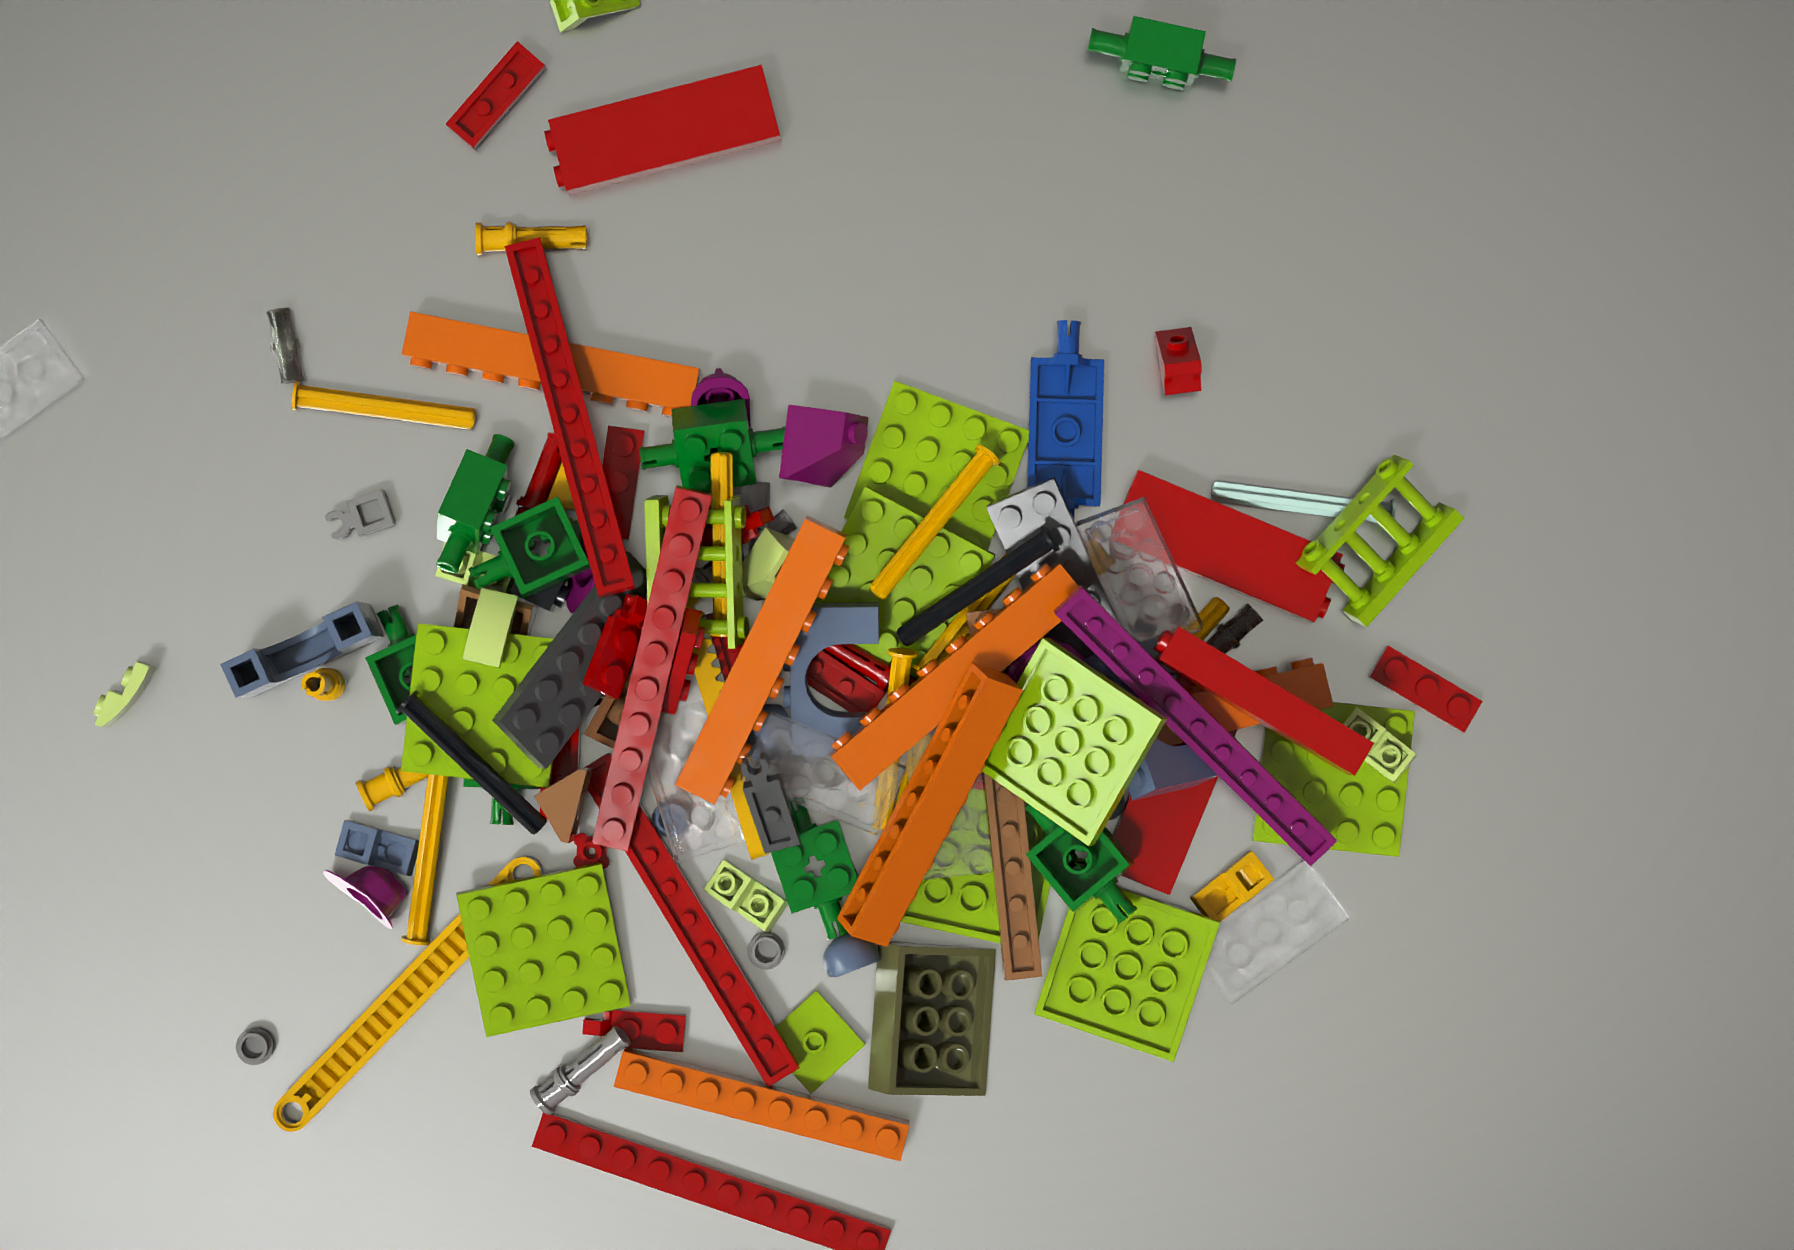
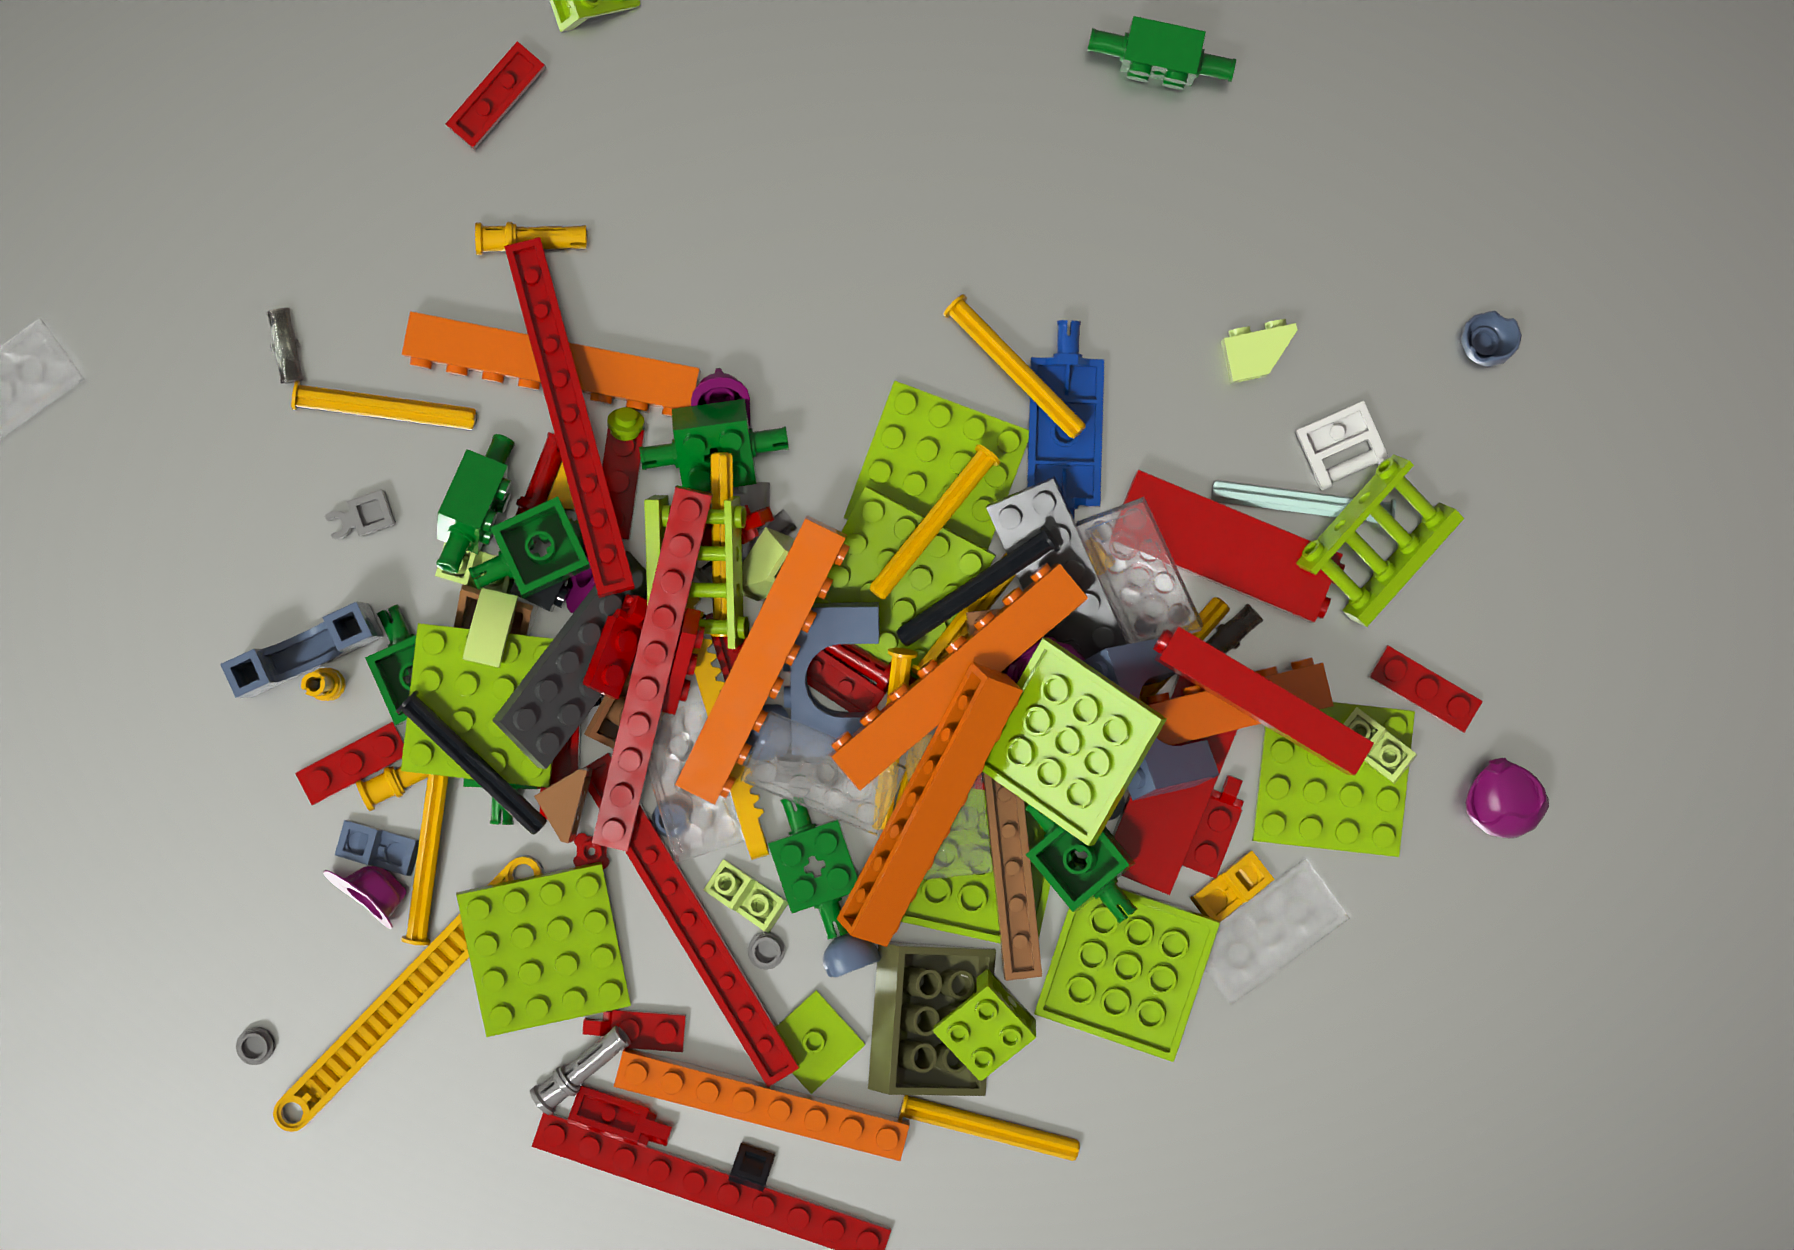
(115, 703): yellowish green slope -> none
(352, 763): none -> red plate
(617, 1118): none -> red hinge
(625, 423): none -> lime plate
(662, 130): red brick -> none
(751, 1167): none -> black tile
(769, 806): dark grey plate -> none
(821, 444): magenta slope -> none
(987, 1027): none -> lime bracket
(989, 1128): none -> yellow axle
(1014, 366): none -> yellow axle
(1178, 361): red brick -> none
(1195, 725): magenta plate -> none
(1215, 829): none -> red hinge
(1255, 353): none -> yellowish green slope
(1339, 433): none -> white plate
(1490, 338): none -> sand blue hair
(1506, 800): none -> magenta helmet

